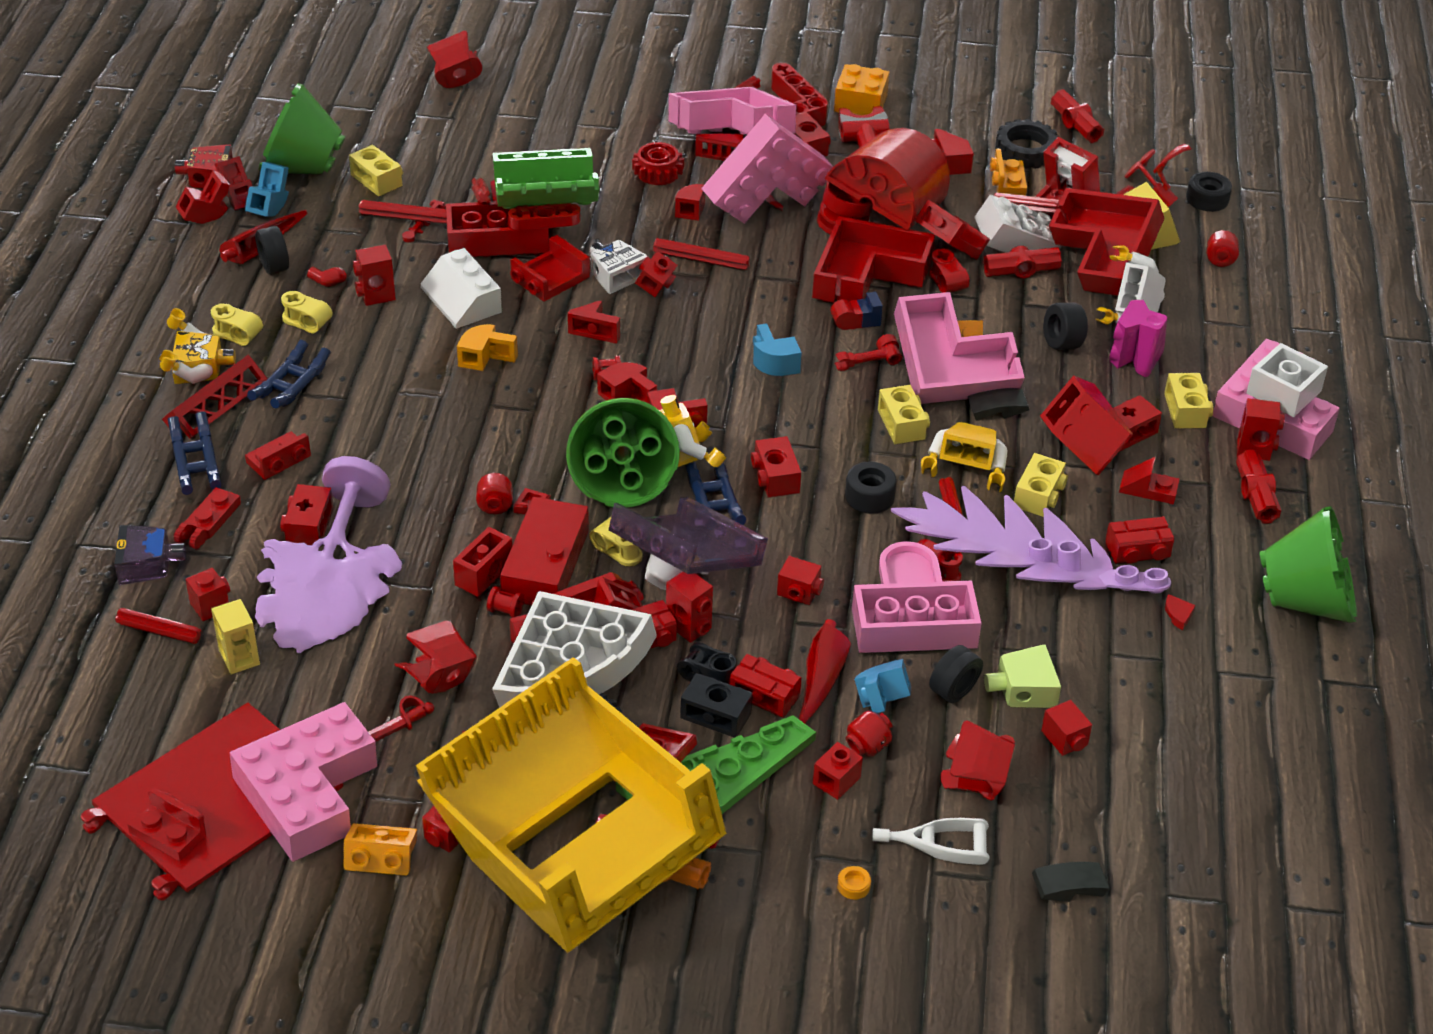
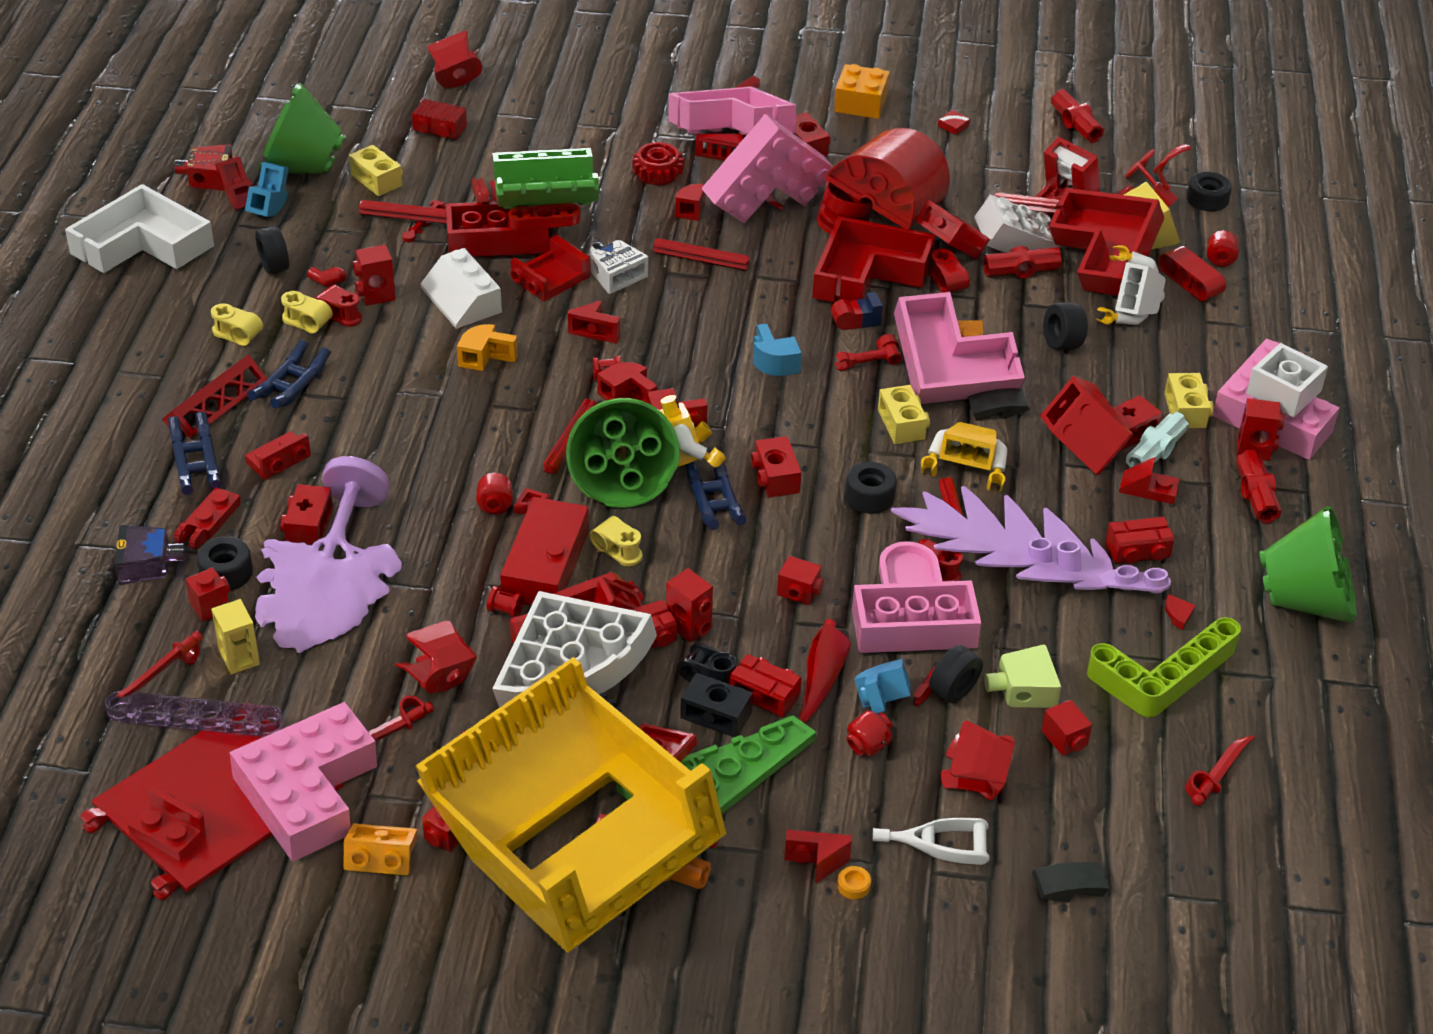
(138, 223): none -> white piece
(158, 625): red axle -> none
(185, 651): none -> red sword
(193, 716): none -> clear purple beam
(195, 353): torso -> none
(207, 204): red brick -> none
(229, 558): none -> black tyre
(243, 246): red piece -> none
(343, 305): none -> red piece
(439, 119): none -> red brick
(481, 561): red brick -> none
(558, 453): none -> red axle
(656, 273): red brick -> none
(660, 572): white piece -> none
(692, 538): clear purple panel -> none
(795, 89): red beam -> none
(825, 849): none -> red slope
(837, 770): red brick -> none
(862, 127): red connector -> none
(923, 691): none -> red piece
(953, 122): none -> red tile
(956, 151): red slope -> none
(1008, 175): light orange bracket -> none
(1025, 130): black tyre -> none
(1040, 484): light yellow brick -> none
(1139, 338): dark pink piece -> none
(1156, 690): none -> lime beam
(1158, 441): none -> light aqua piece
(1192, 273): none -> red beam
(1210, 781): none -> red sword

